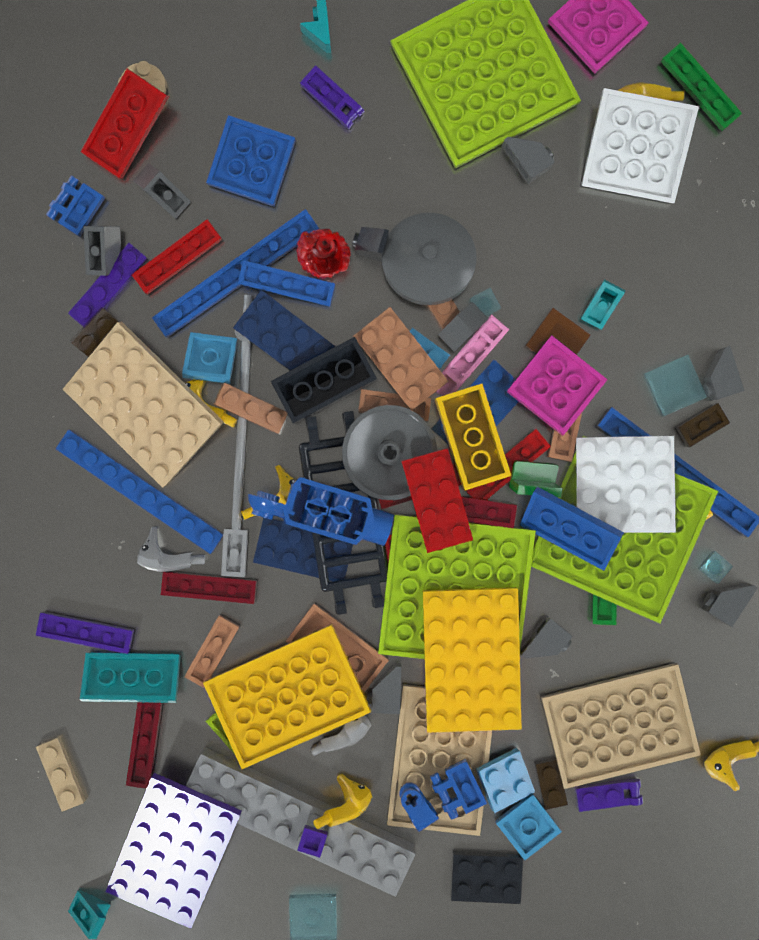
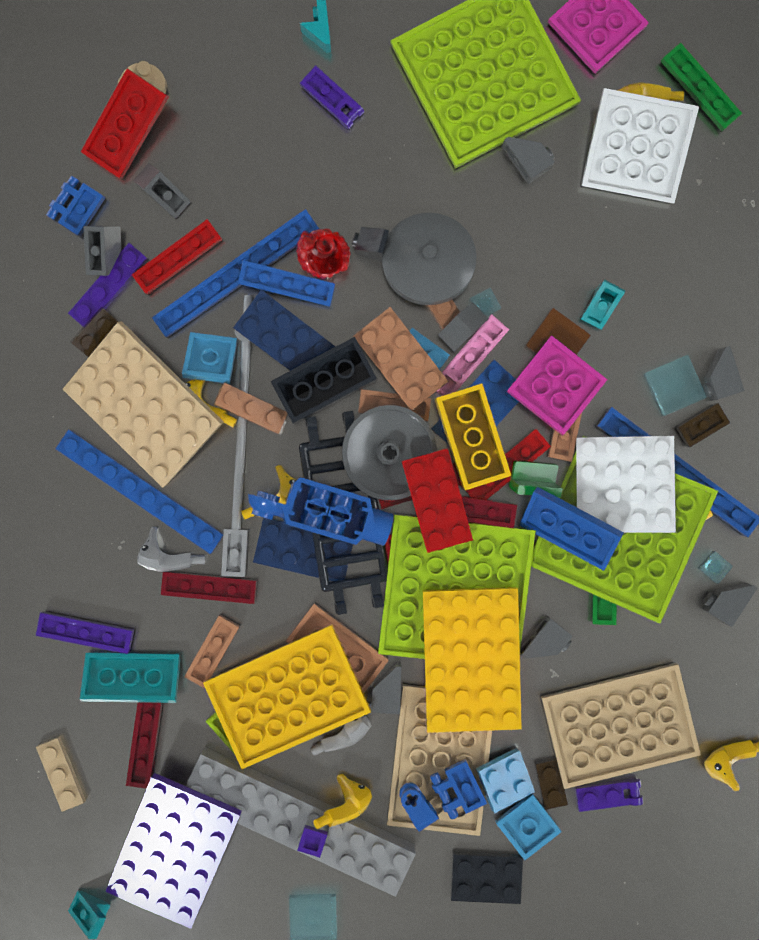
(251, 161): blue plate -> none

